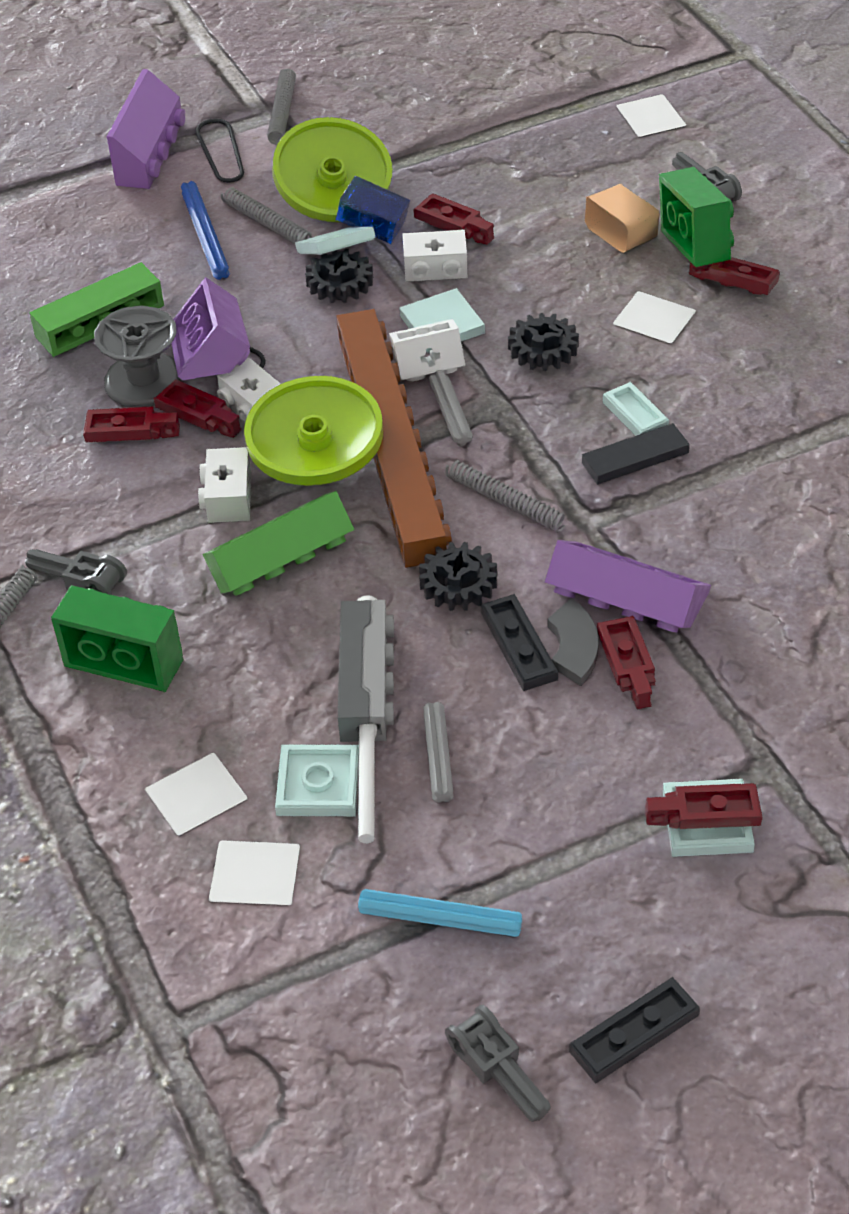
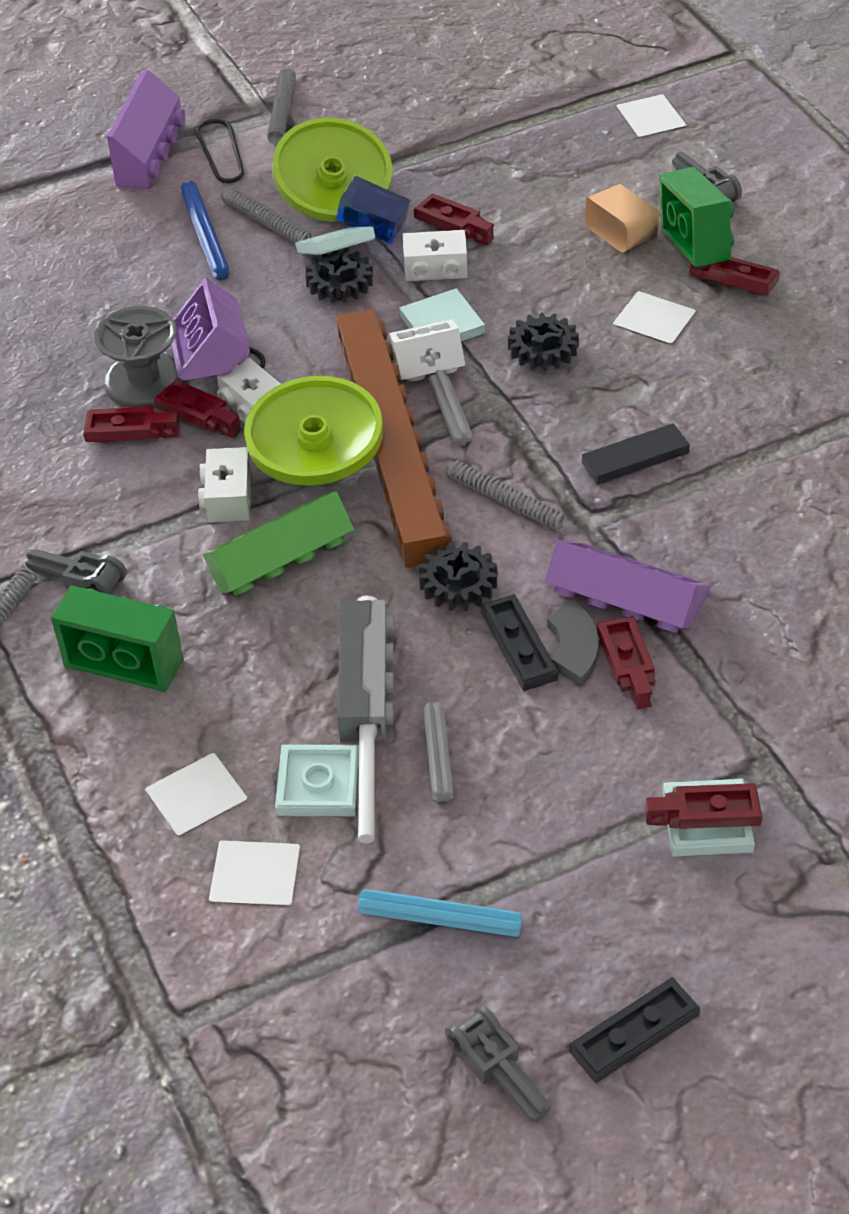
(76, 316): bright green brick -> none
(634, 409): light aqua tile -> none

